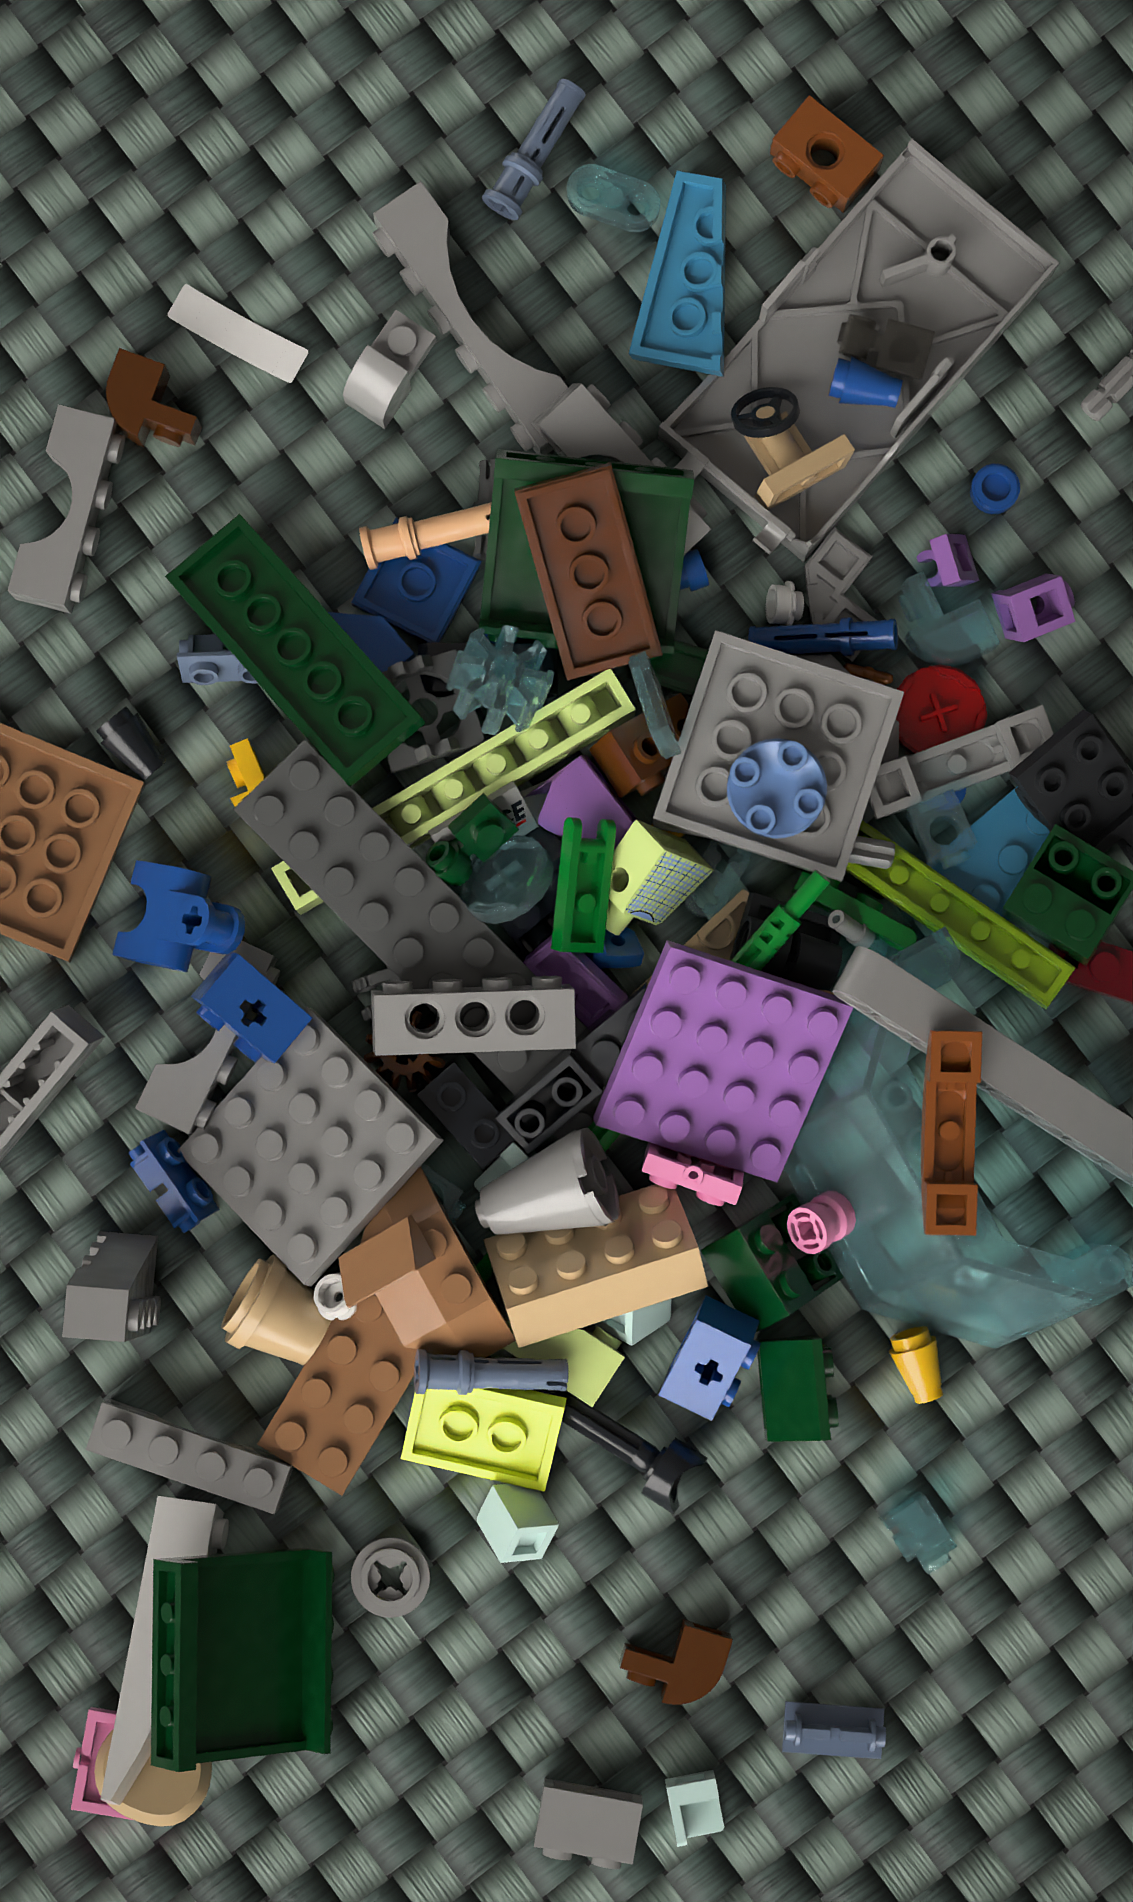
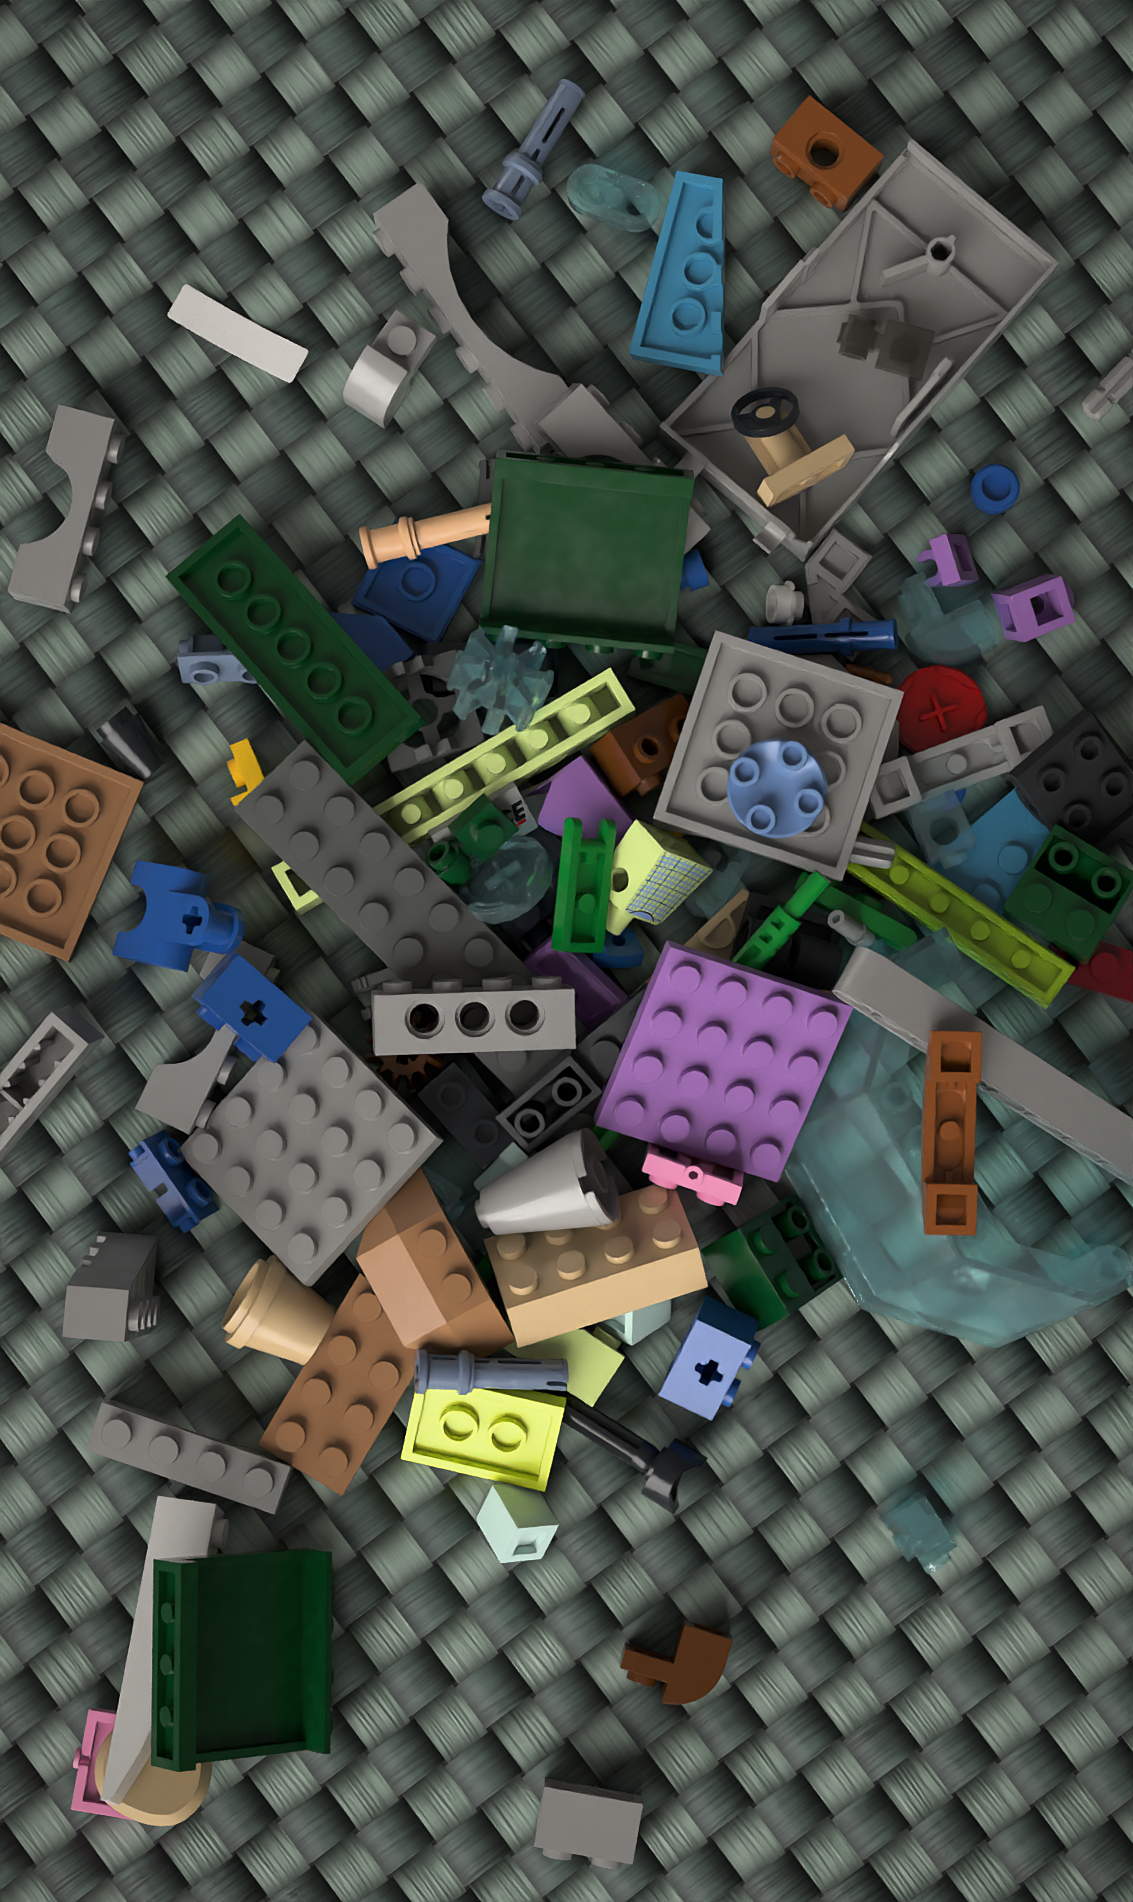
(135, 398): reddish brown brick -> none
(325, 1298): white plate -> none
(383, 1260): medium nougat slope -> none
(390, 1601): light grey gear -> none
(588, 570): reddish brown tile -> none
(654, 705): clear light blue tile -> none
(694, 1805): light aqua panel -> none
(795, 1389): dark green slope -> none
(821, 1222): bright pink wheel -> none
(833, 1730): sand blue hinge -> none
(863, 384): blue cone -> none
(918, 1362): yellow cone -> none

